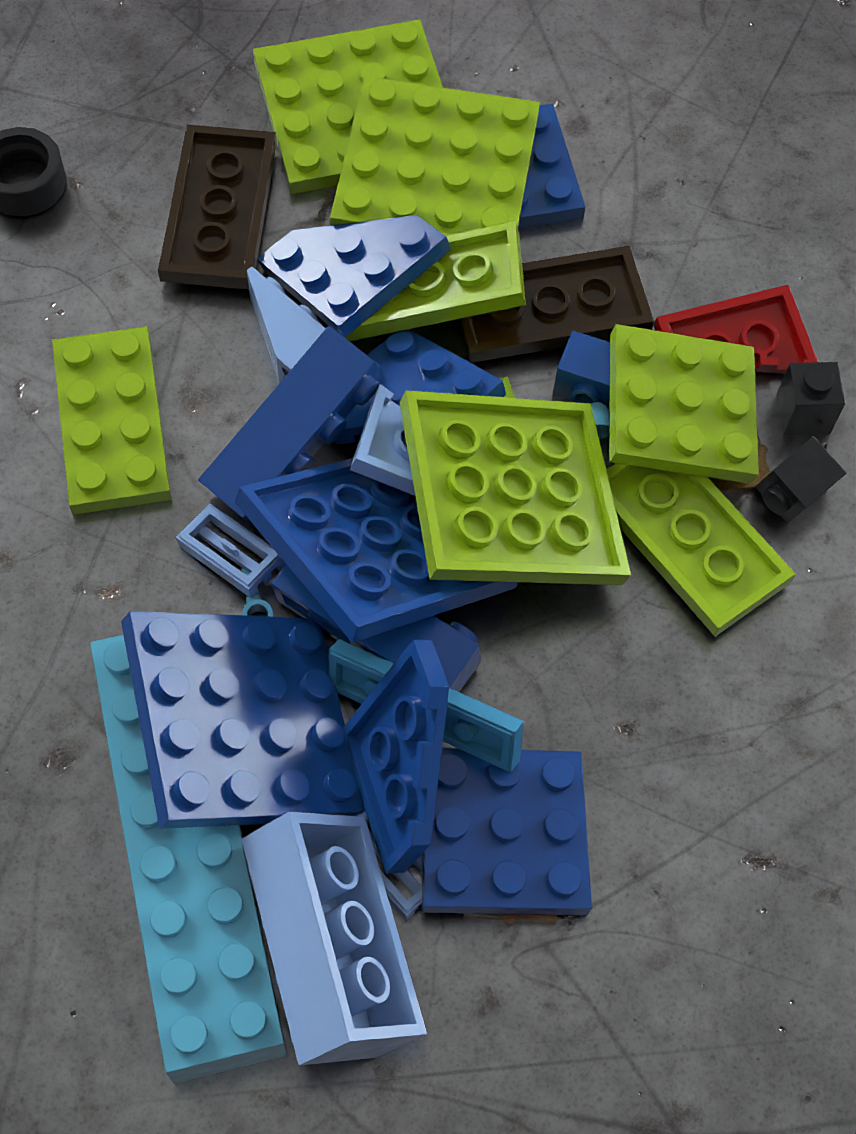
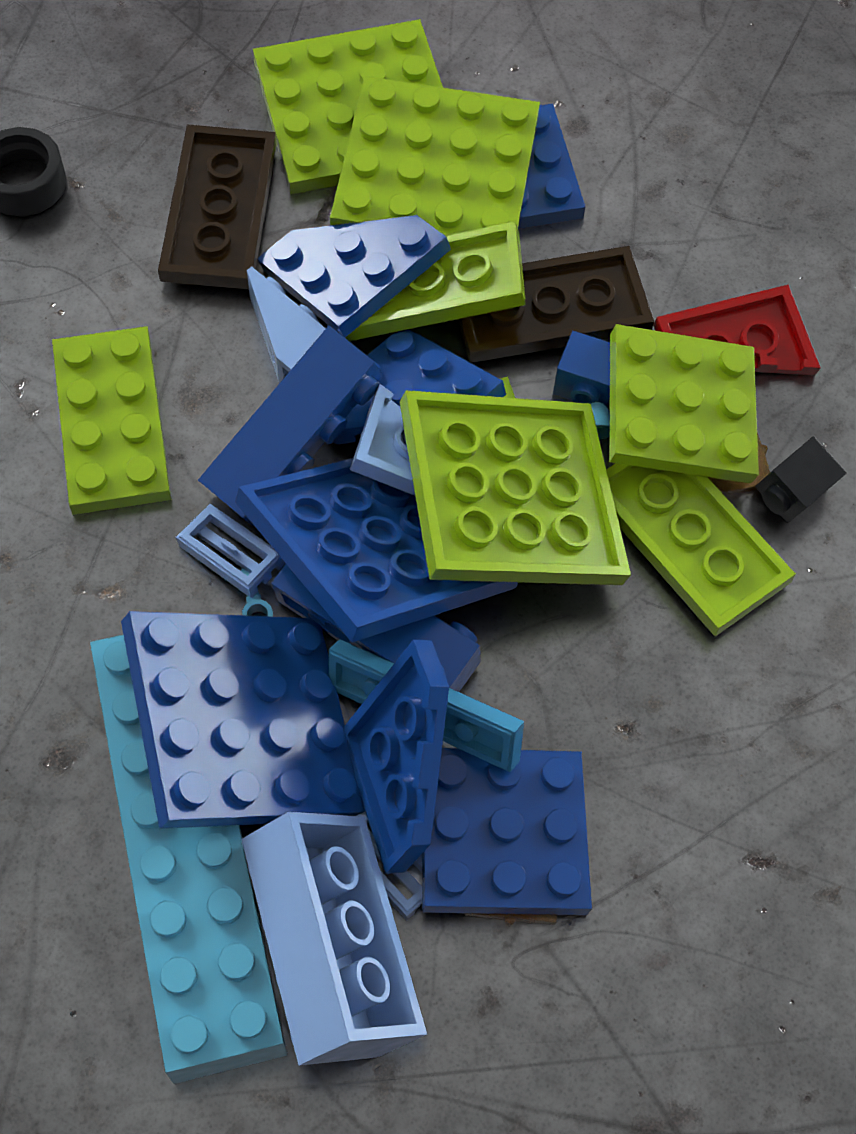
(810, 398): black brick -> none

